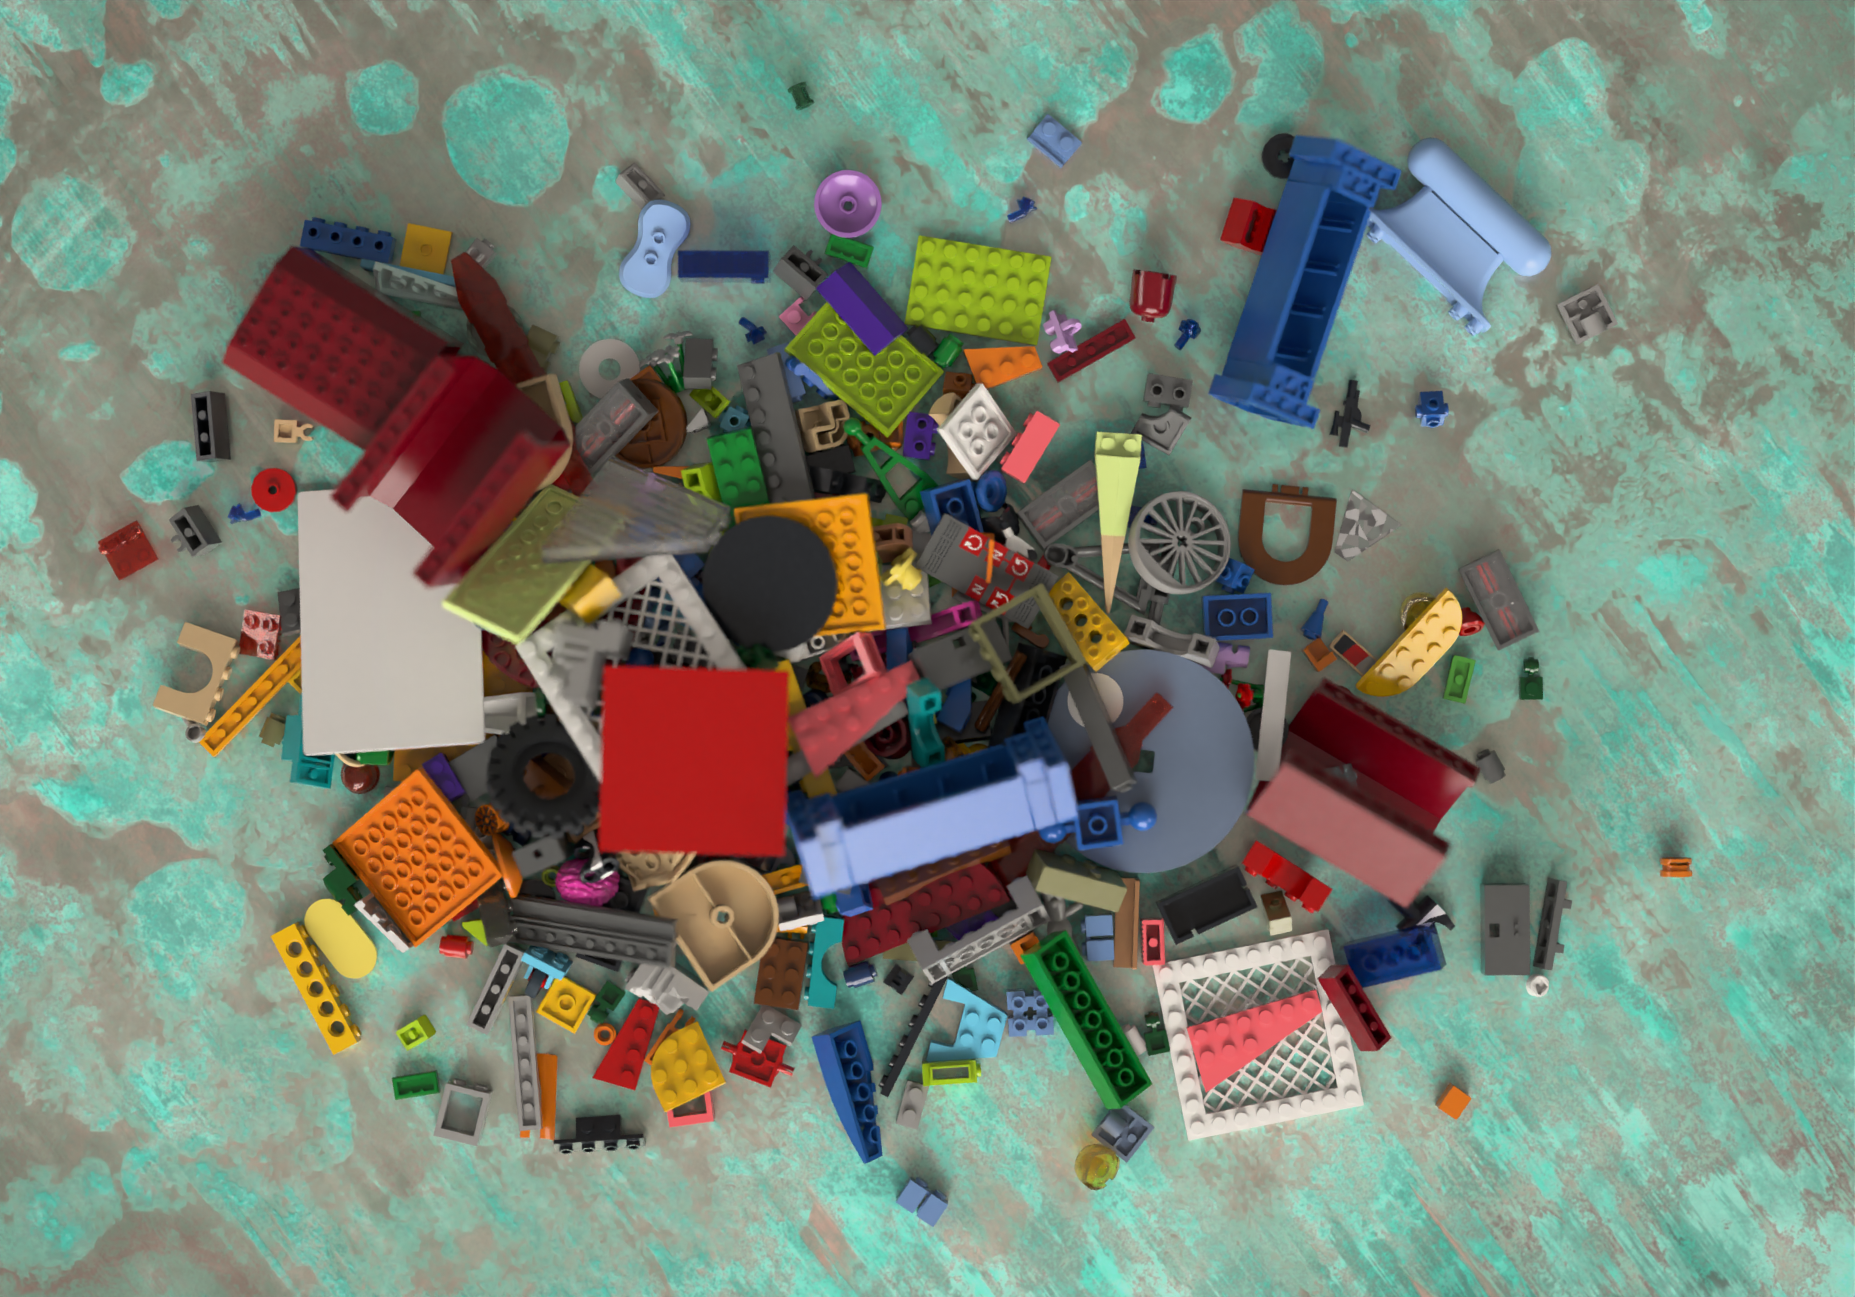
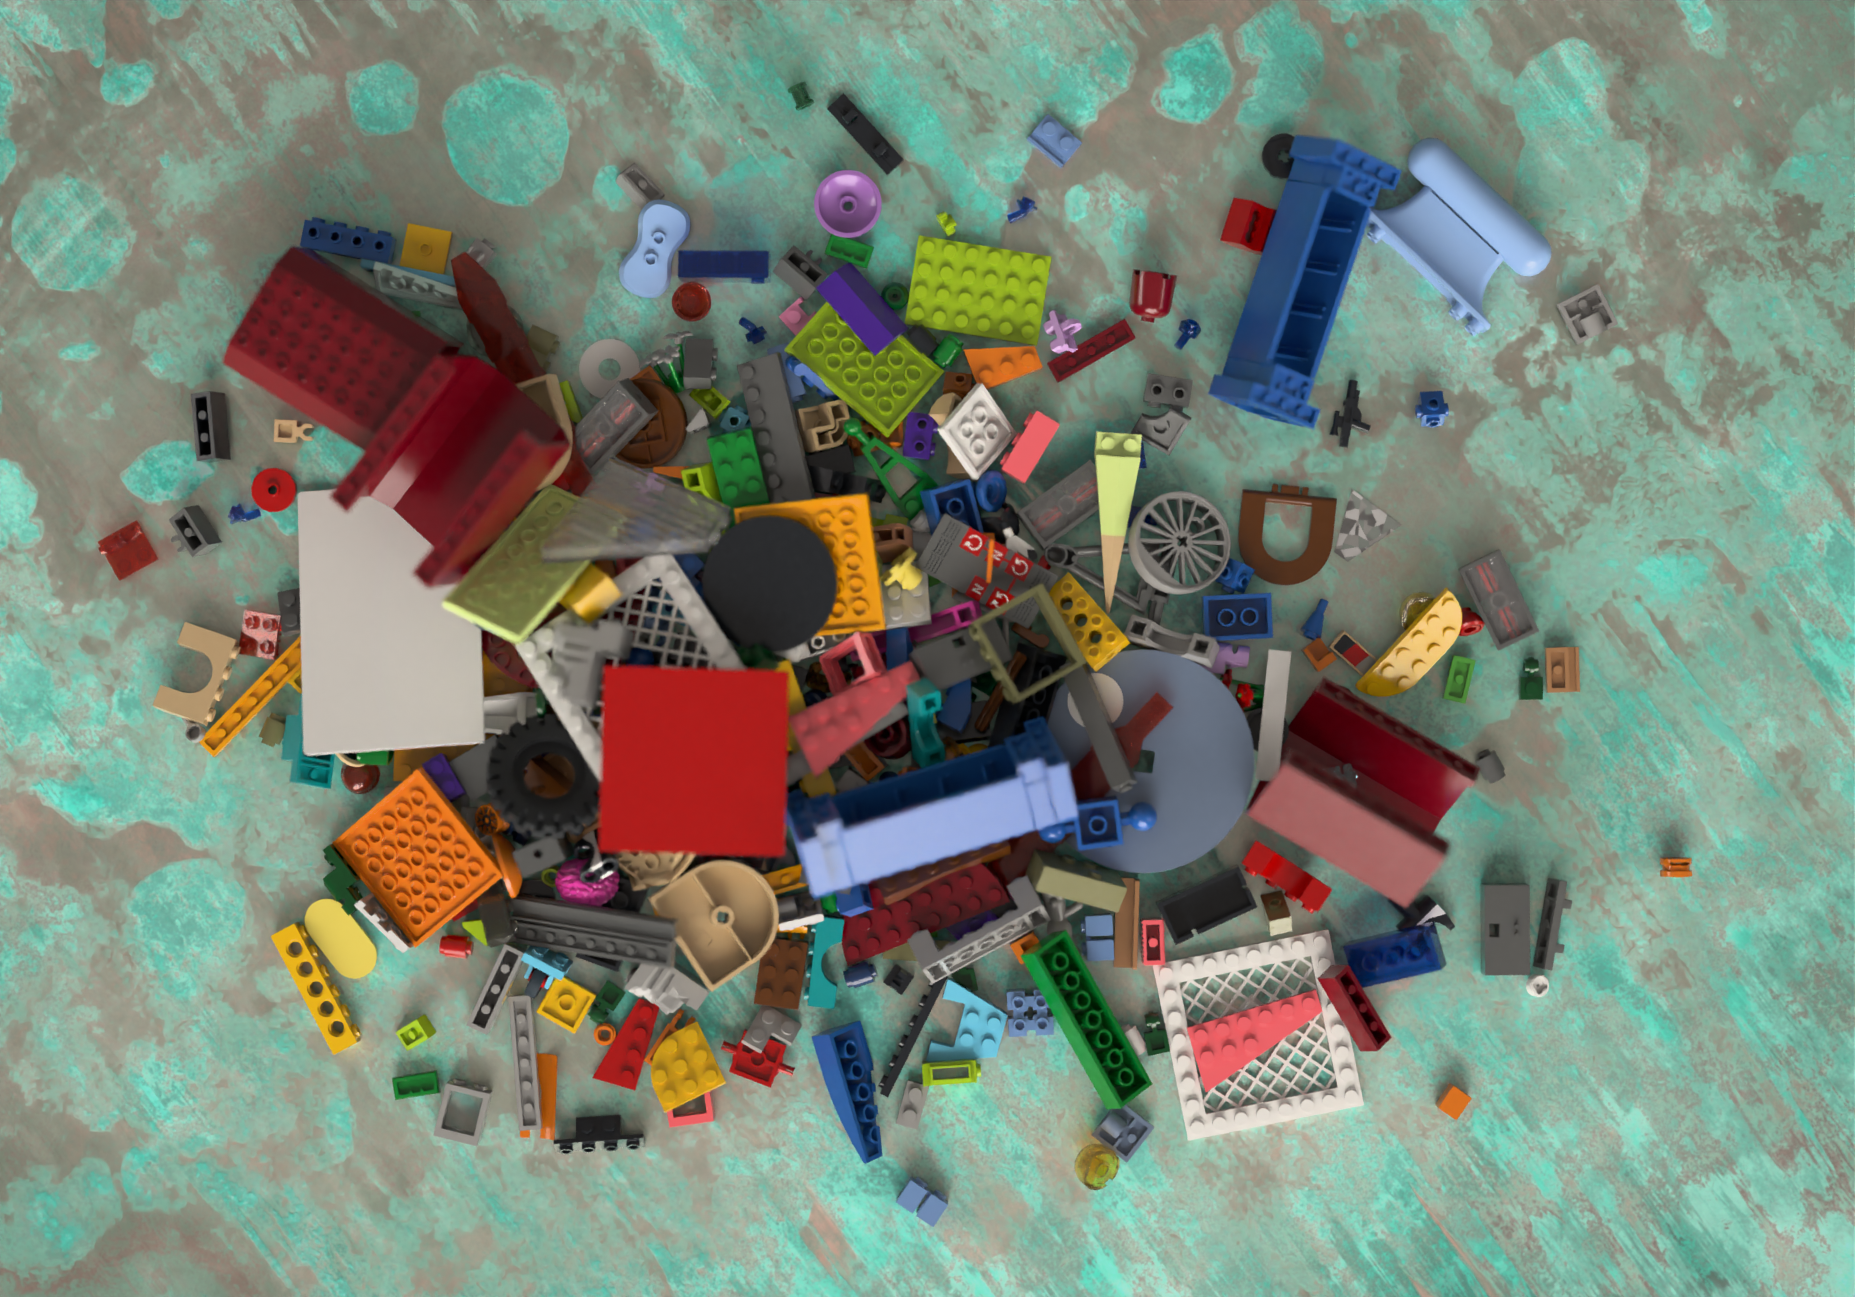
(691, 301): none -> clear red helmet
(865, 134): none -> black hinge
(901, 292): none -> dark green plate
(947, 223): none -> lime plate
(1562, 669): none -> medium nougat plate

